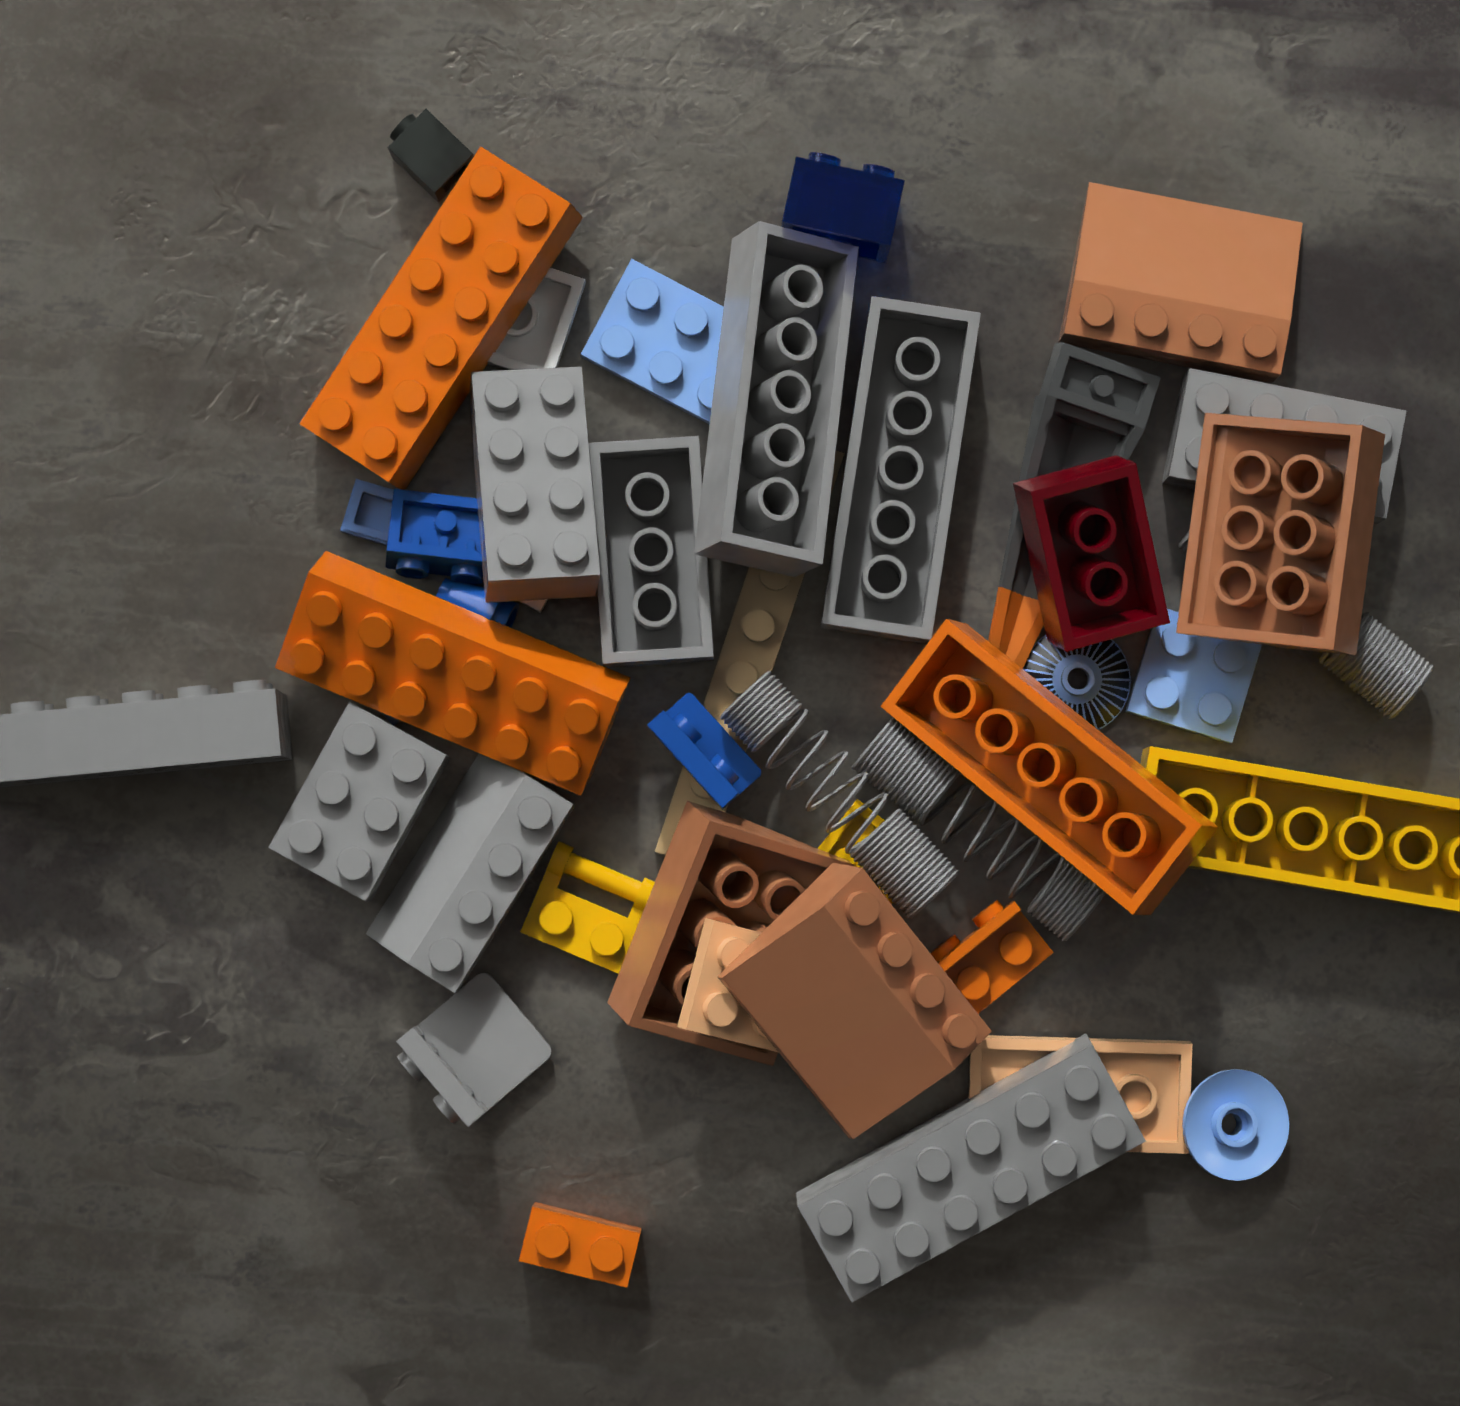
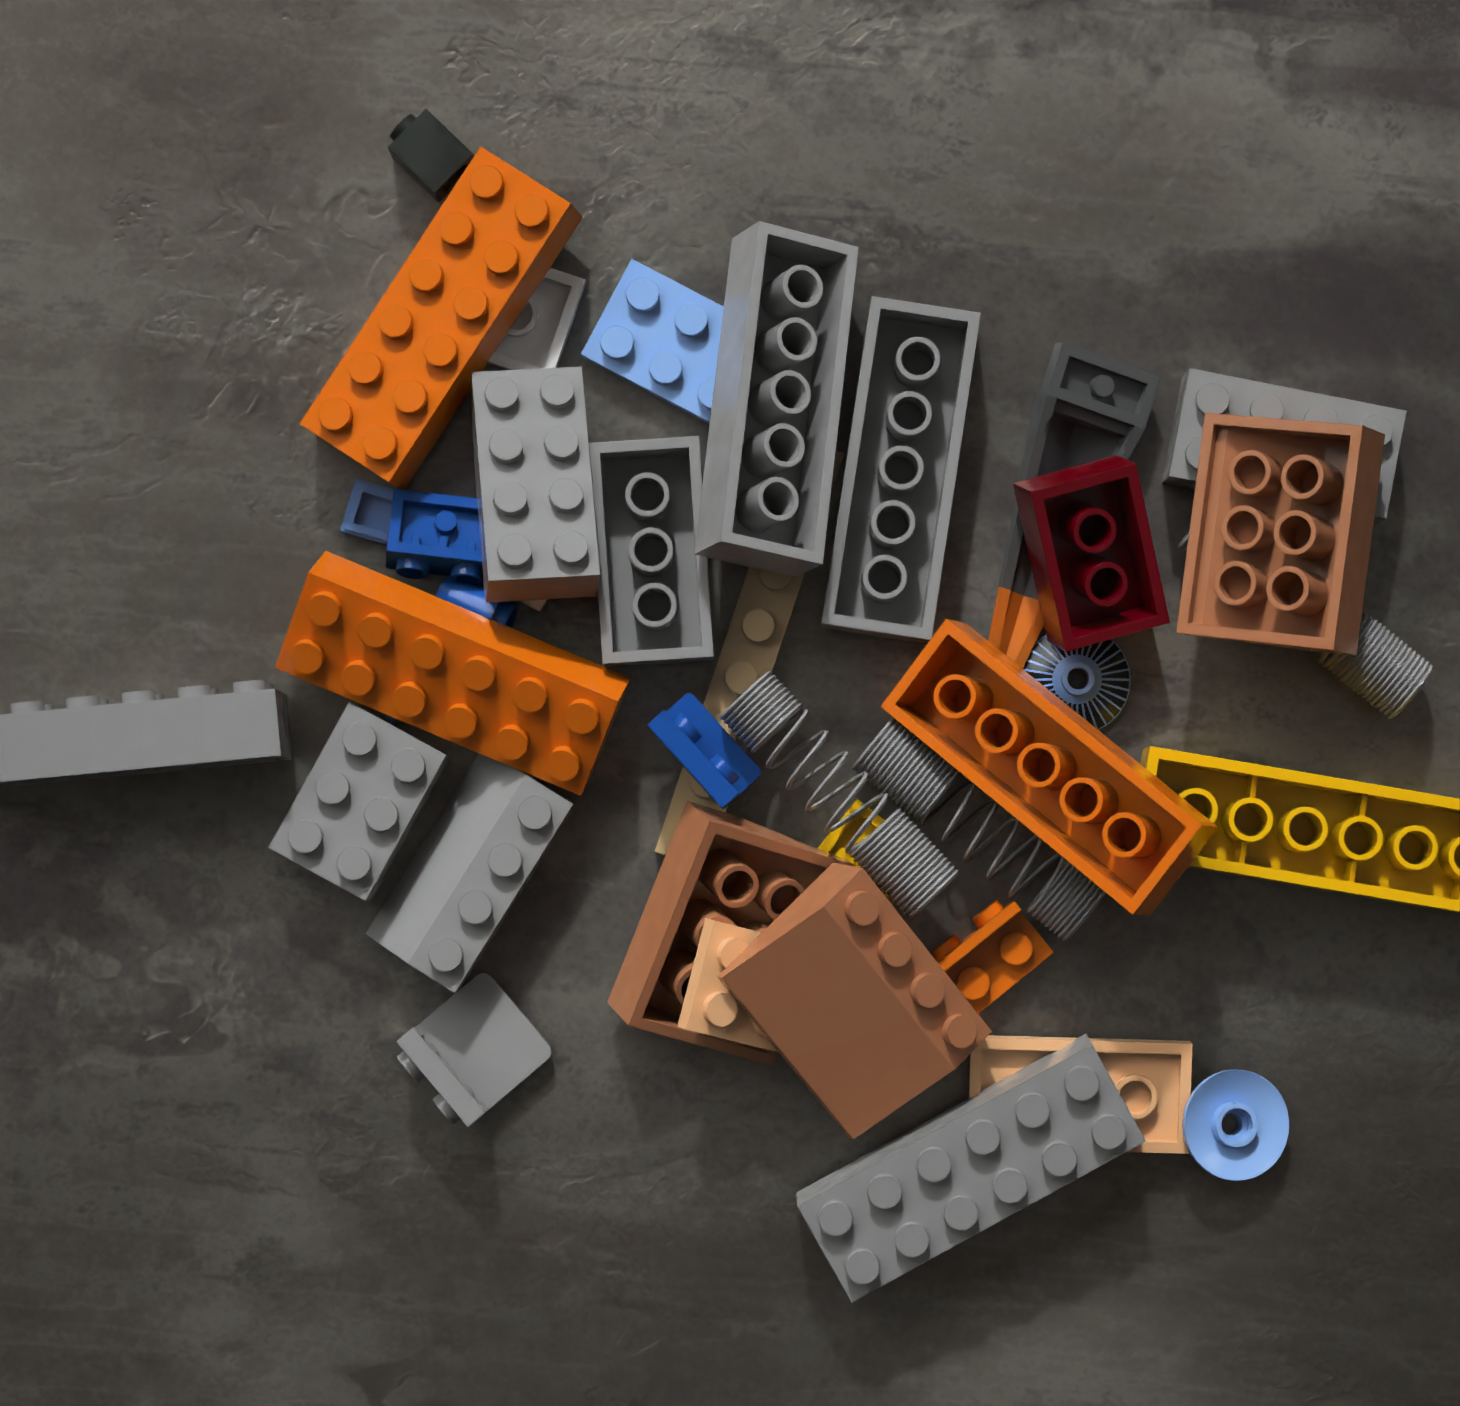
(578, 923): yellow plate -> none
(580, 1244): orange brick -> none
(844, 203): clear blue brick -> none
(1182, 283): nougat slope -> none
(1193, 681): light blue plate -> none

